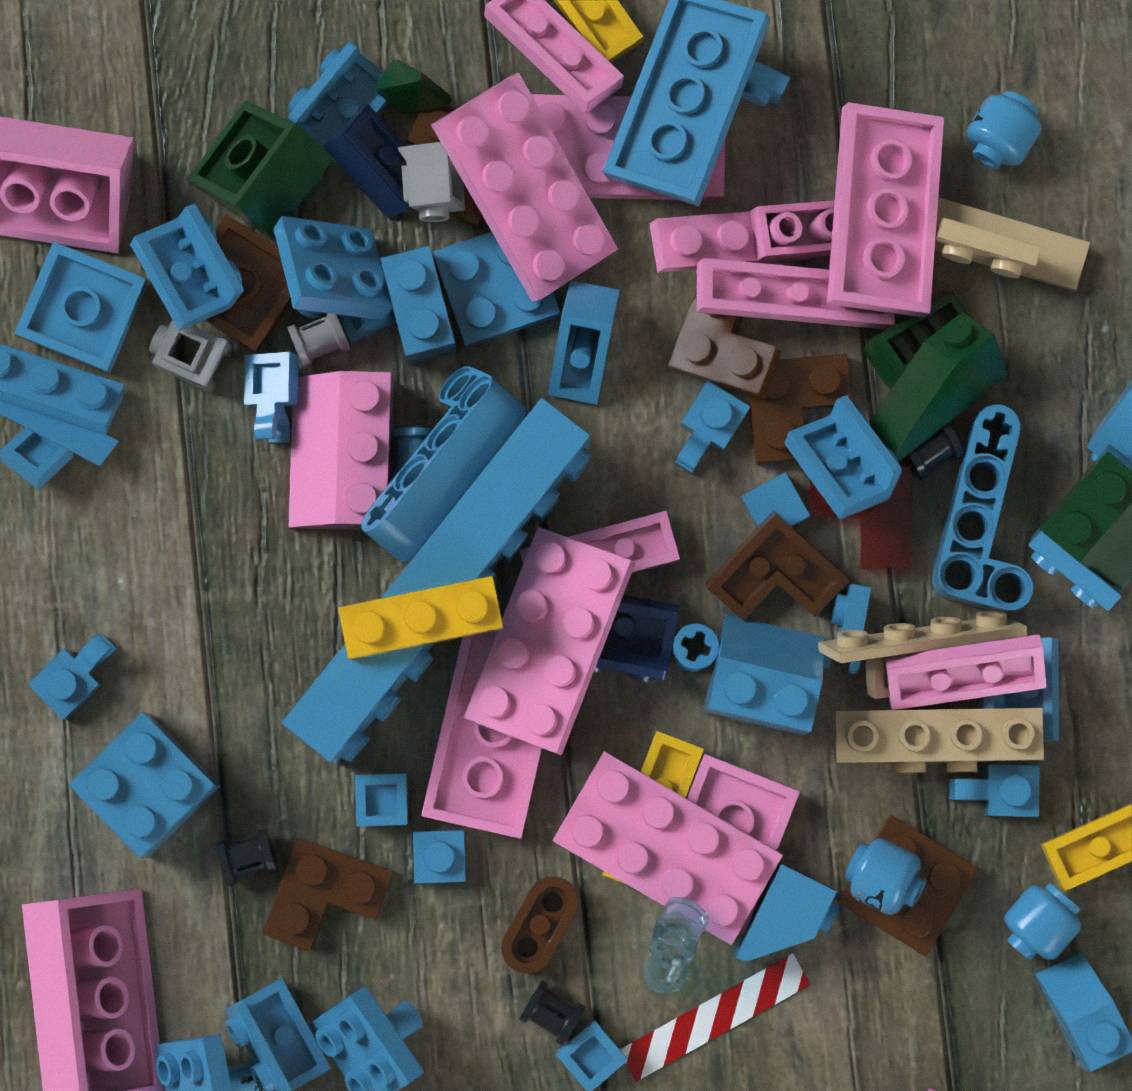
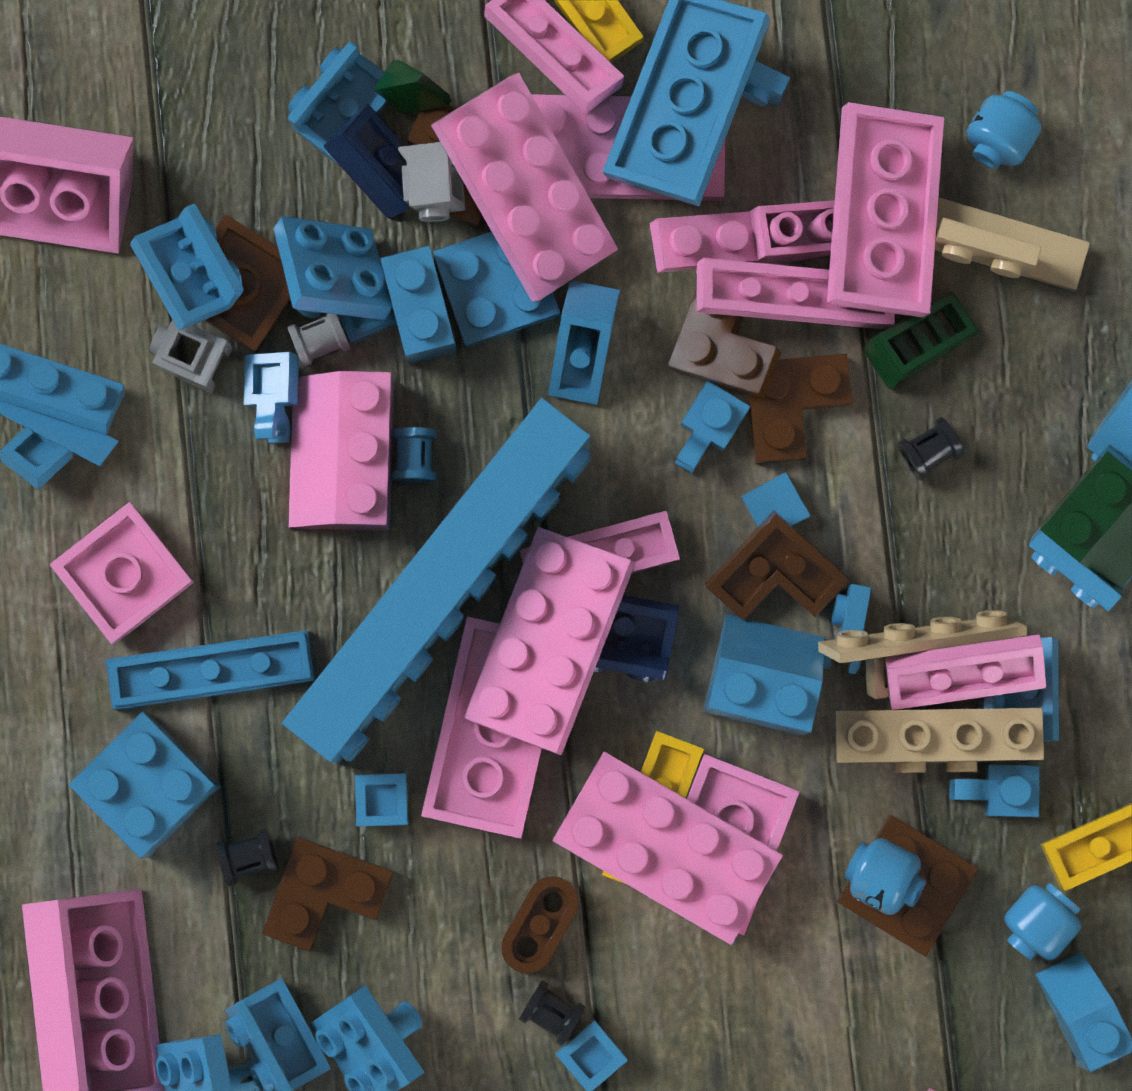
(70, 679): dark azure plate -> none
(81, 307): dark azure plate -> none
(121, 573): none -> bright pink plate
(210, 670): none -> dark azure tile
(260, 167): dark green slope -> none
(420, 617): yellow plate -> none
(439, 856): dark azure plate -> none
(445, 464): dark azure beam -> none
(670, 934): clear light blue connector -> none
(709, 642): dark azure bush -> none
(714, 1017): sticker -> none
(787, 914): dark azure slope -> none
(845, 459): dark azure bracket -> none
(883, 528): clear red plate -> none
(939, 384): dark green slope -> none
(986, 508): dark azure beam -> none

